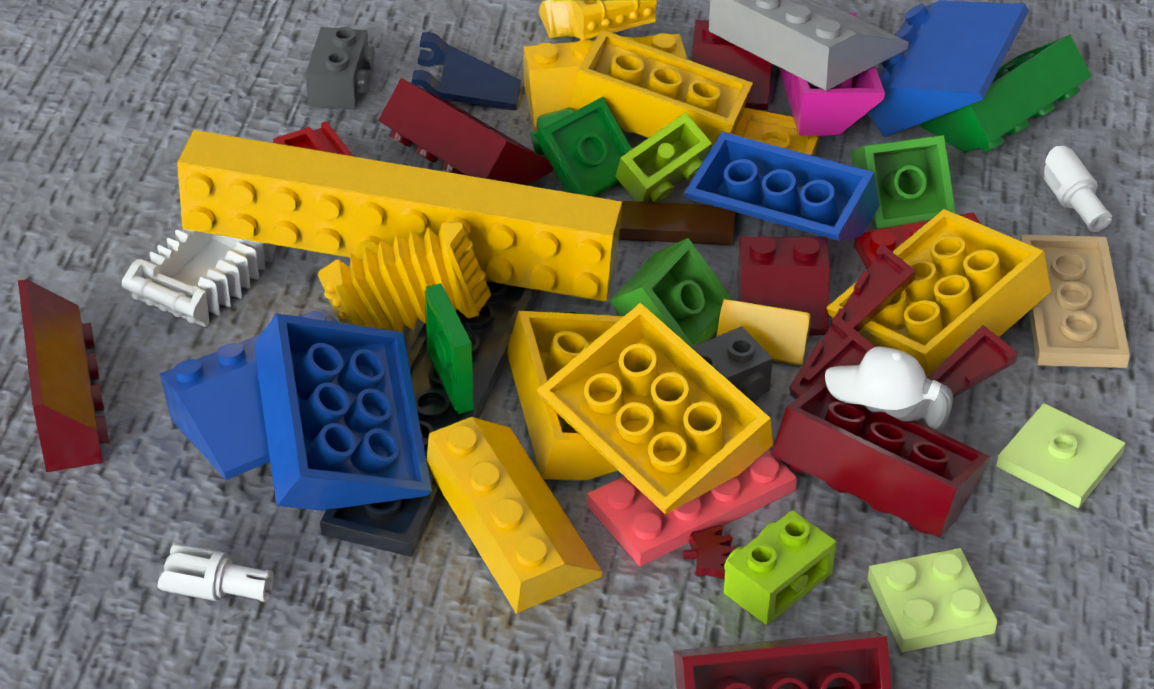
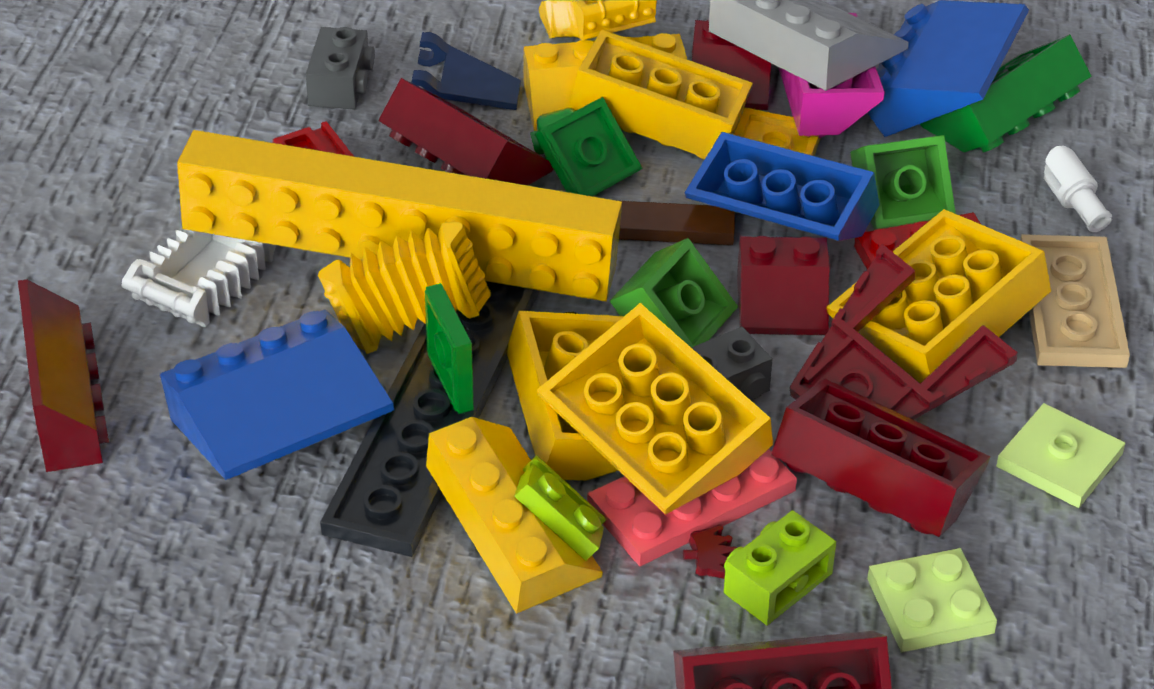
(211, 575): white arm -> none
(339, 414): blue slope -> none
(560, 507): none -> lime plate
(663, 160): lime brick -> none
(777, 330): yellow slope -> none
(894, 385): white hair -> none

